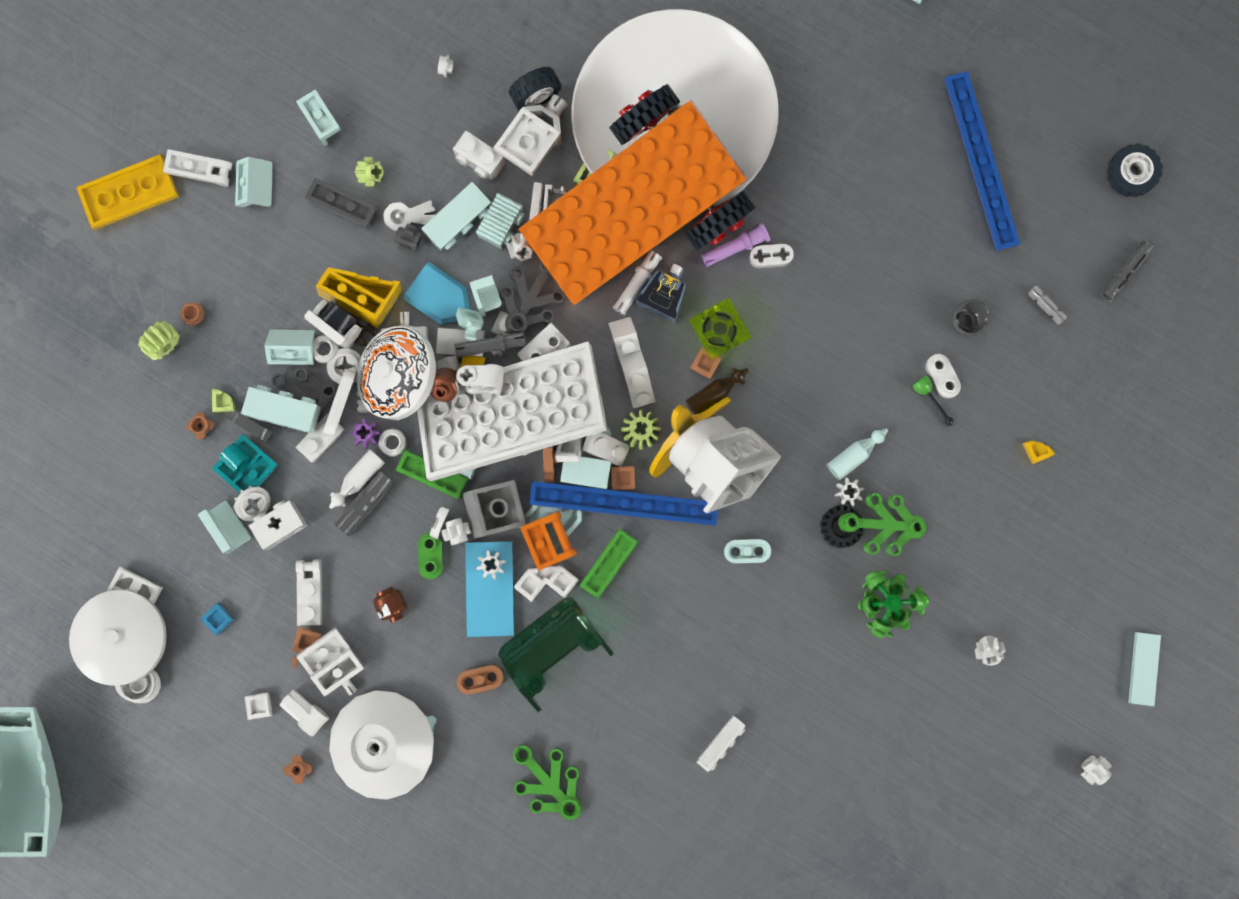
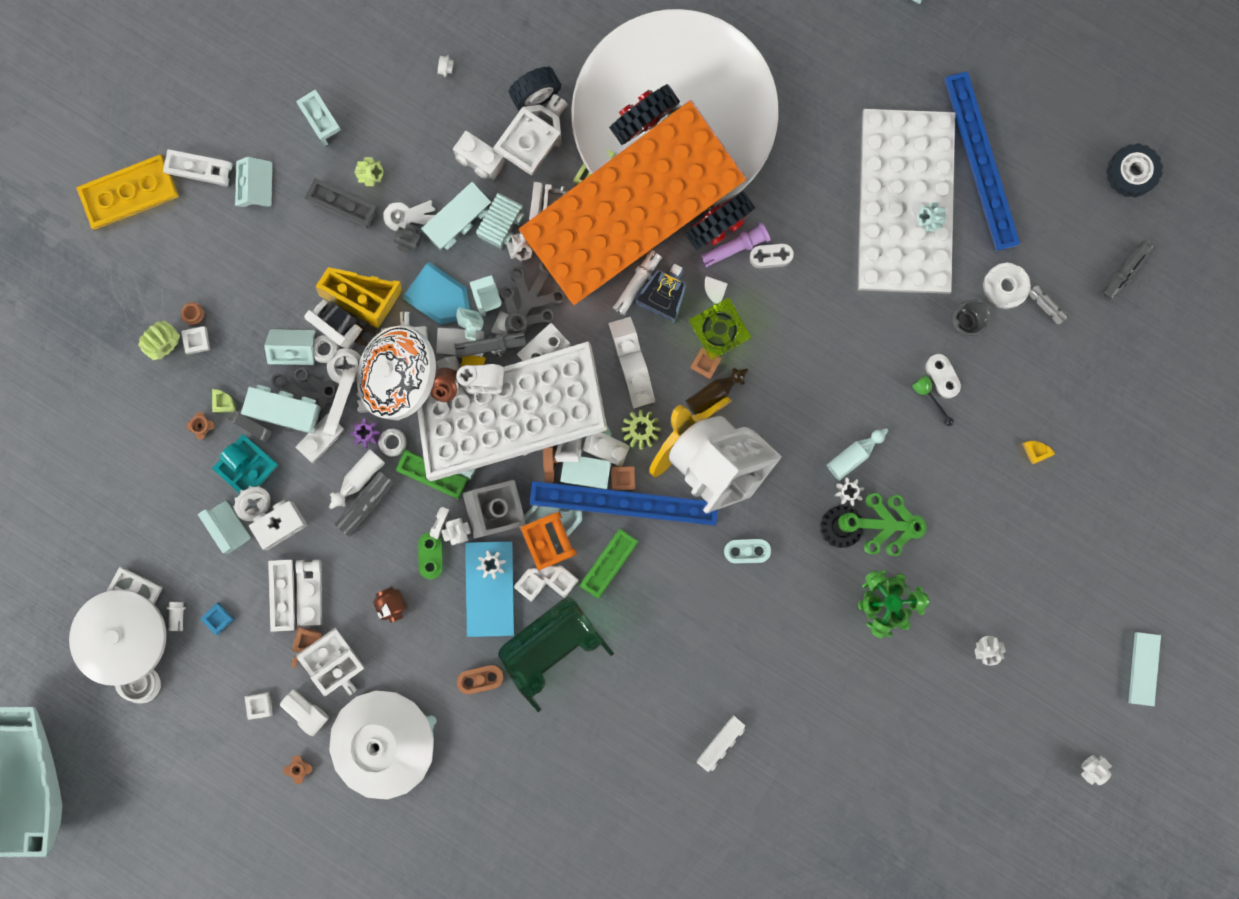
(175, 616): none -> white pin
(195, 340): none -> white plate
(282, 595): none -> white plate
(549, 785): bright green plant -> none
(714, 289): none -> white tile
(905, 166): none -> white plate
(932, 216): none -> light aqua gear
(1000, 297): none -> white tile

